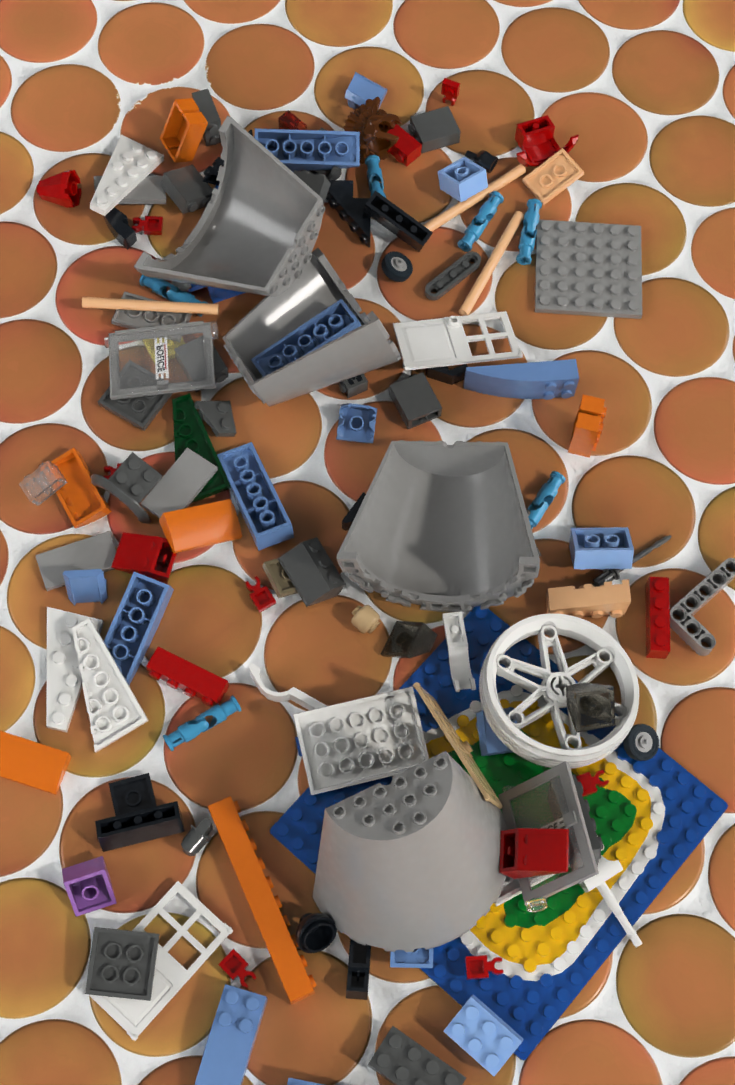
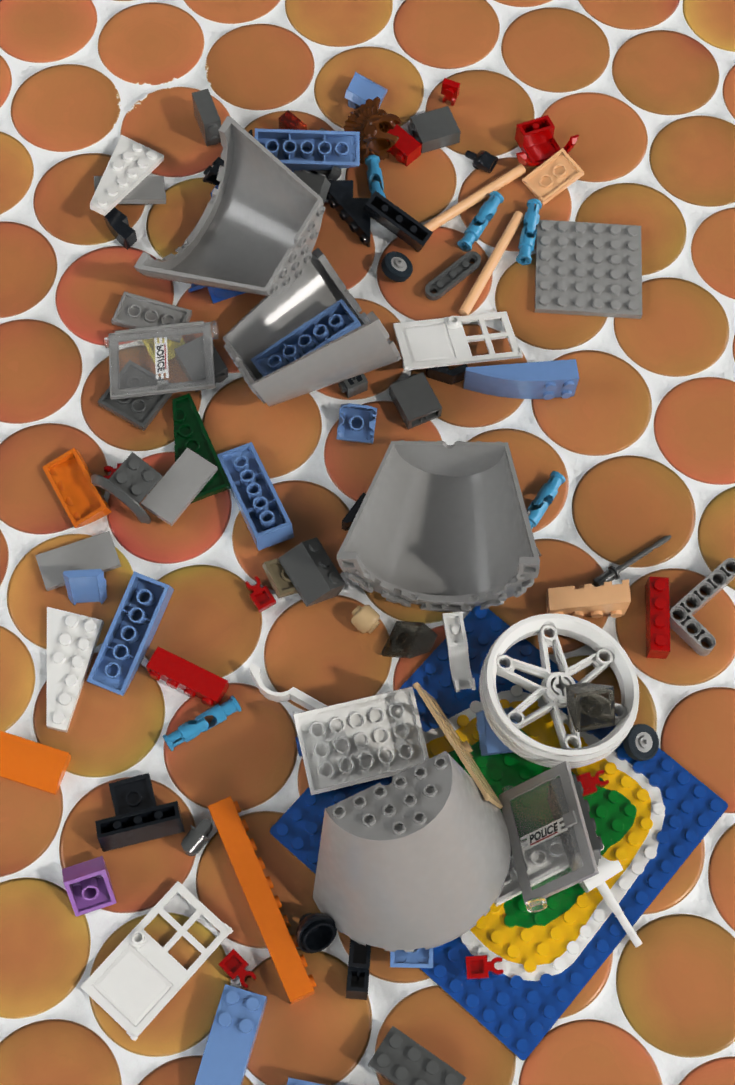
(42, 483): clear brick -> none
(61, 189): red cone -> none
(107, 695): white wing -> none
(122, 963): dark grey plate -> none
(145, 555): red slope -> none
(150, 305): light nougat piece -> none
(151, 225): red plate -> none
(174, 294): dark azure piece -> none
(183, 130): orange piece -> none
(187, 188): dark grey brick -> none
(201, 525): orange slope -> none
(219, 416): dark grey wing -> none
(462, 179): light blue brick -> none
(483, 1035): light blue brick -> none
(533, 852): red slope -> none
(587, 426): orange piece -> none
(601, 548): light blue brick -> none

